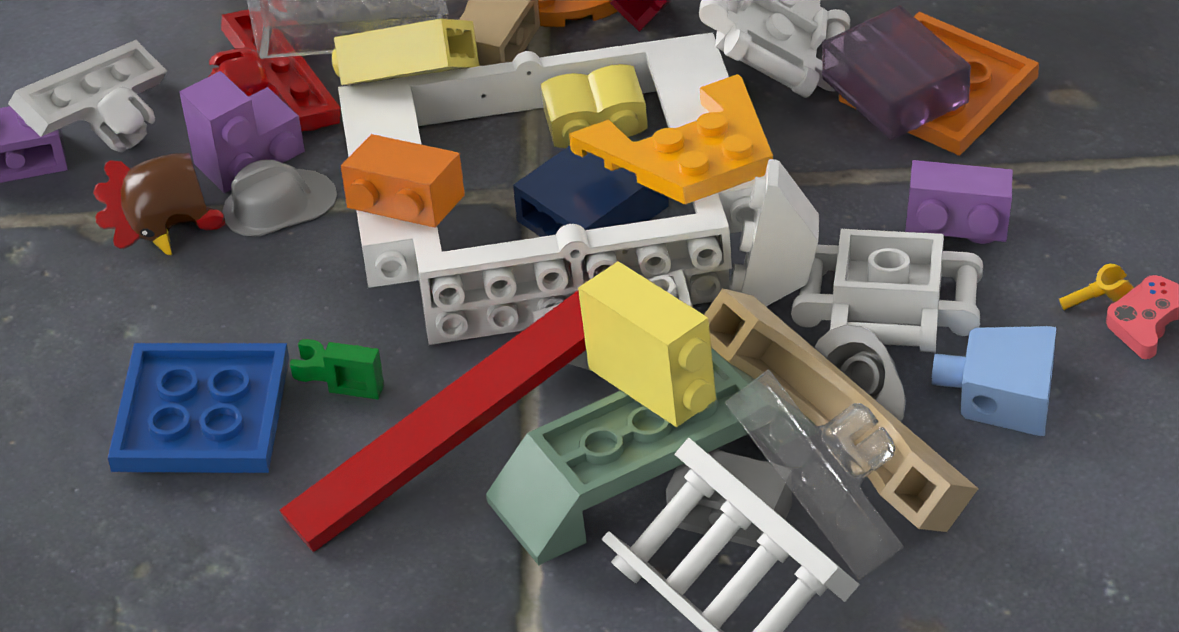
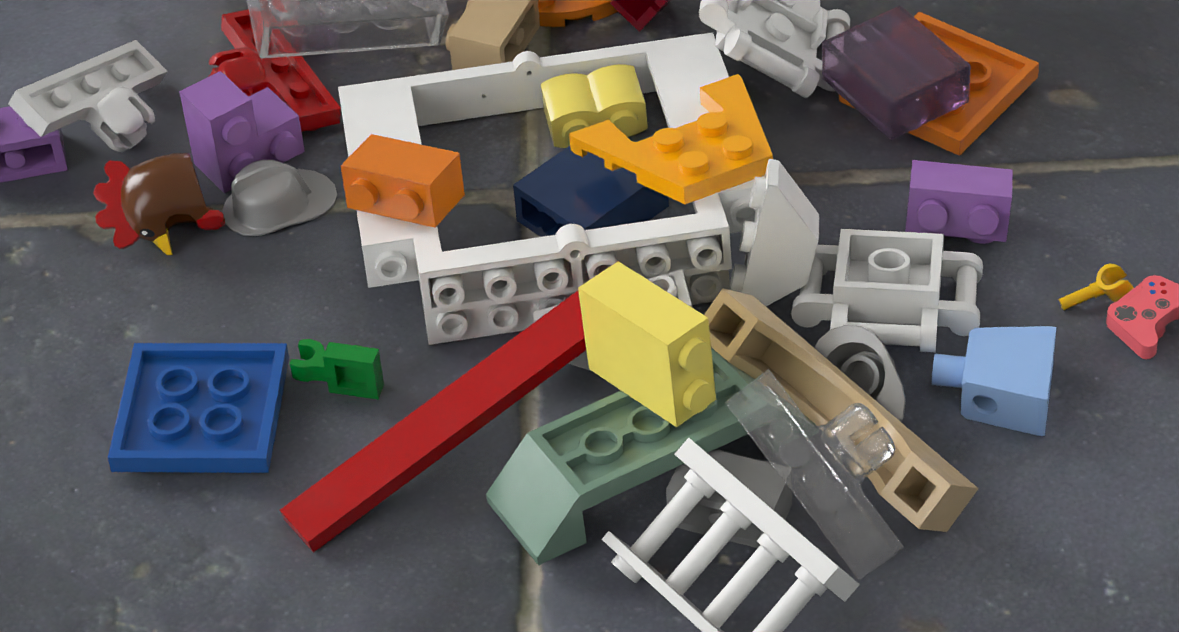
(405, 51): light yellow brick -> none

